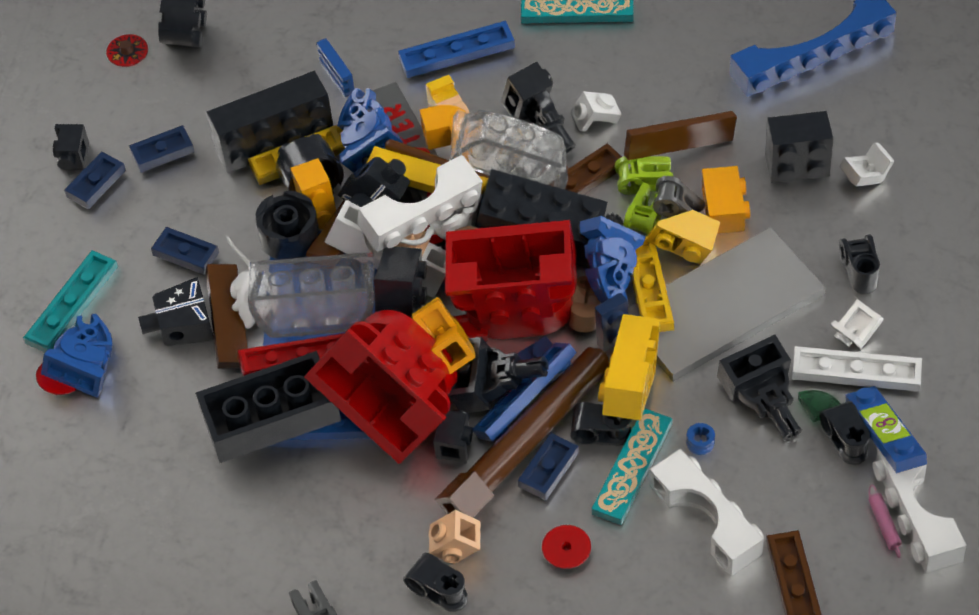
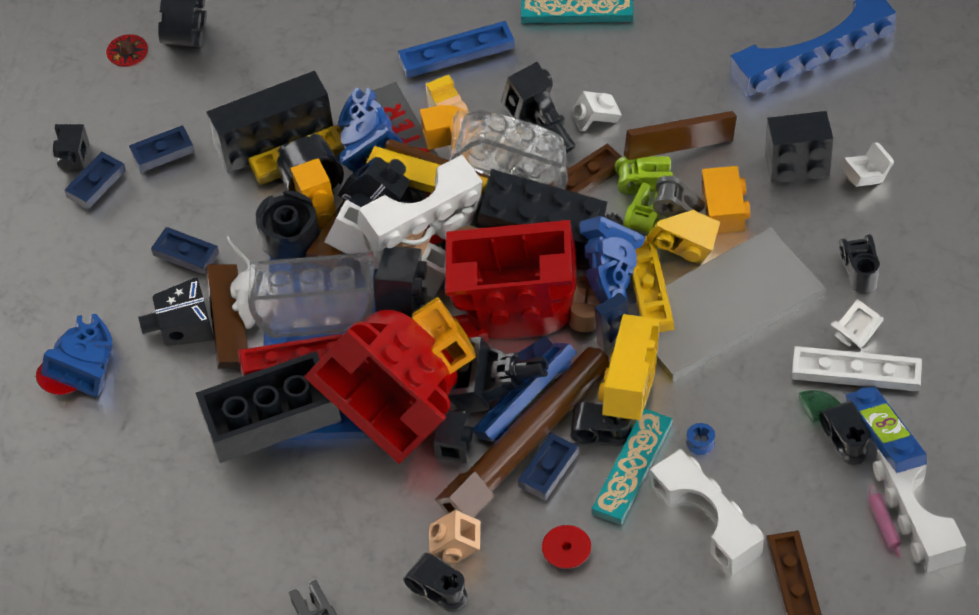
(71, 301): teal tile -> none
(335, 67): blue tile -> none
(761, 382): black brick -> none

